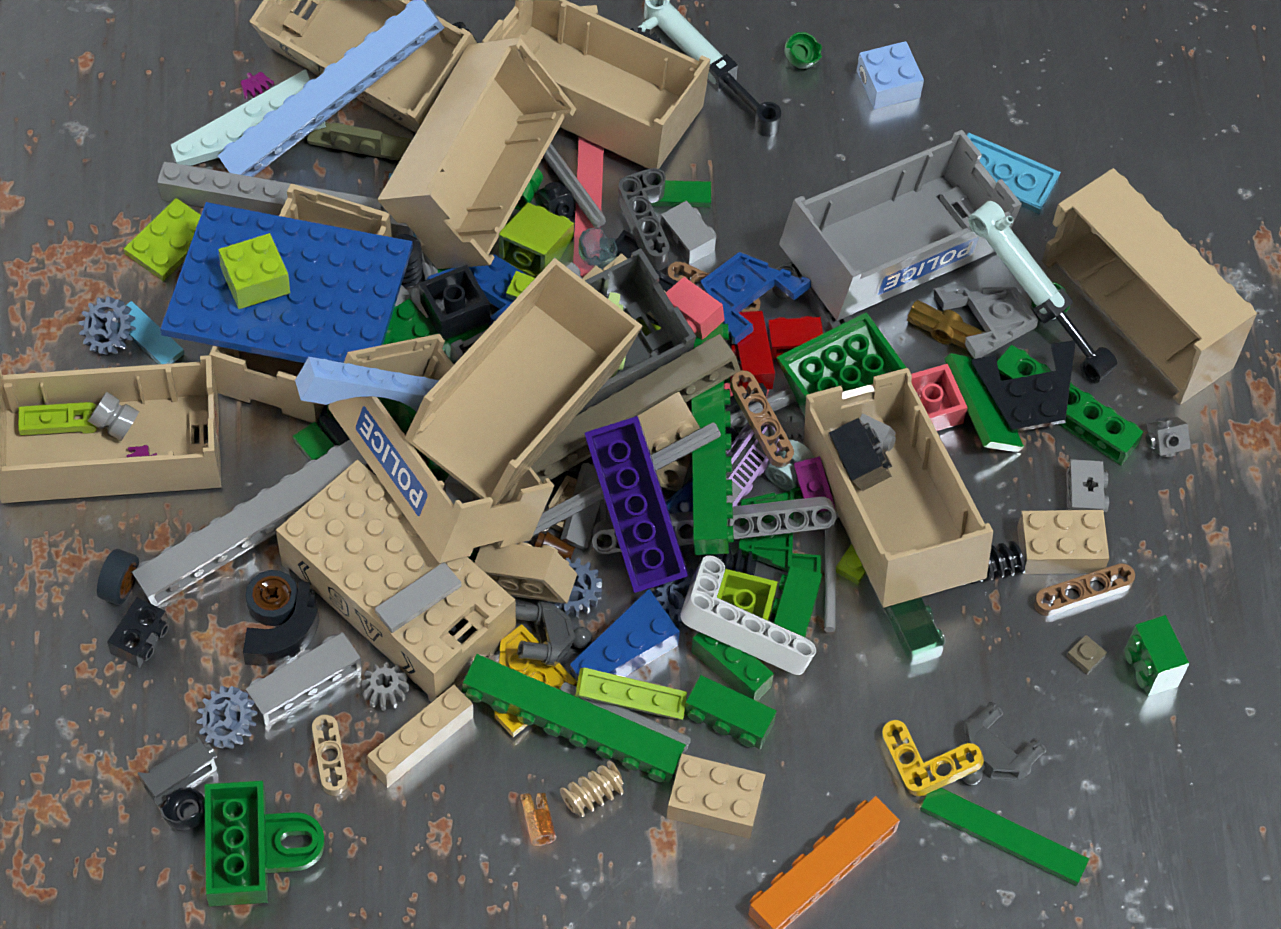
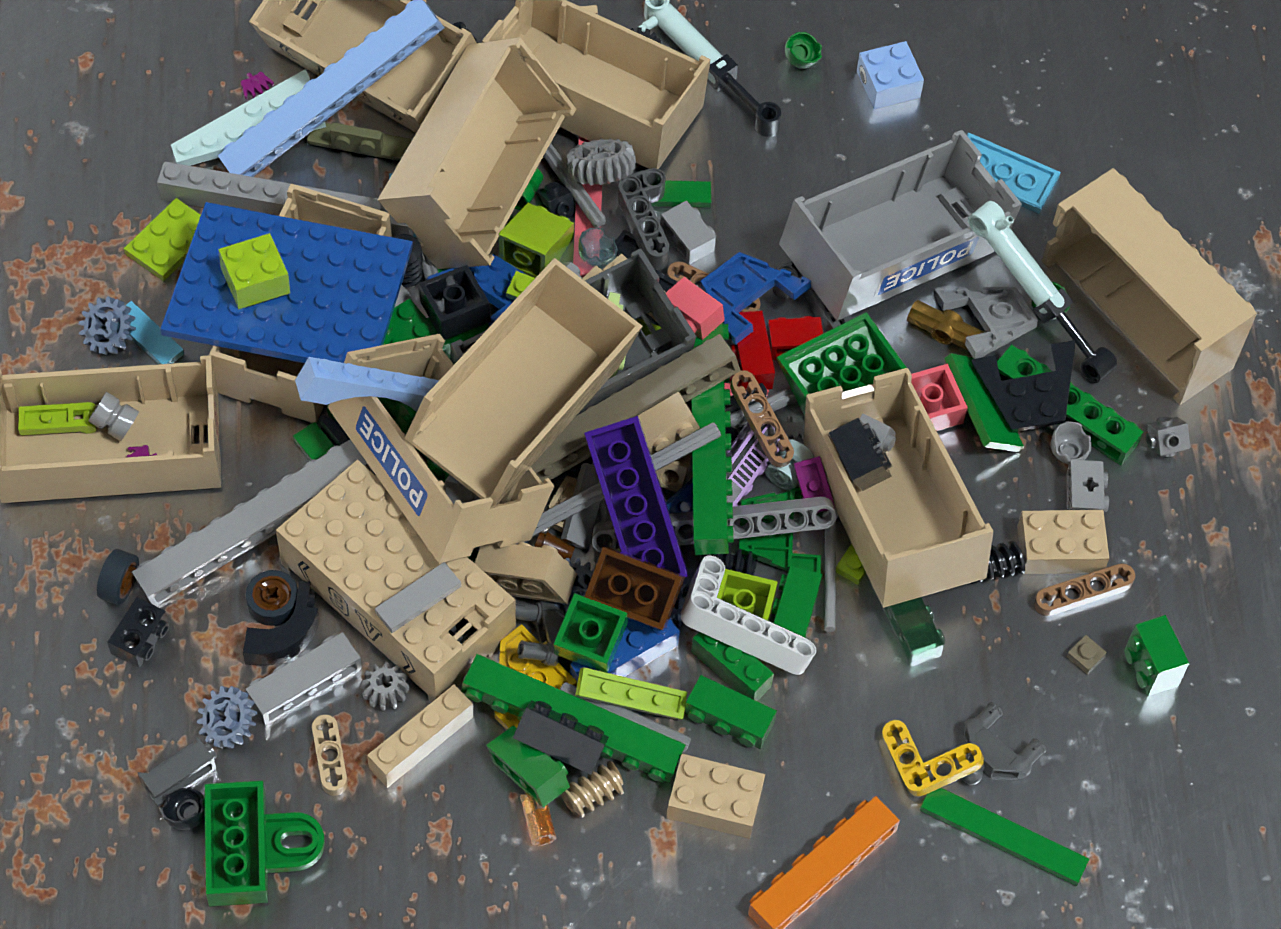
(529, 767): none -> green brick
(561, 736): none -> black brick
(590, 633): none -> green brick
(601, 161): none -> light grey gear
(635, 587): none -> reddish brown brick
(1070, 442): none -> light grey hair

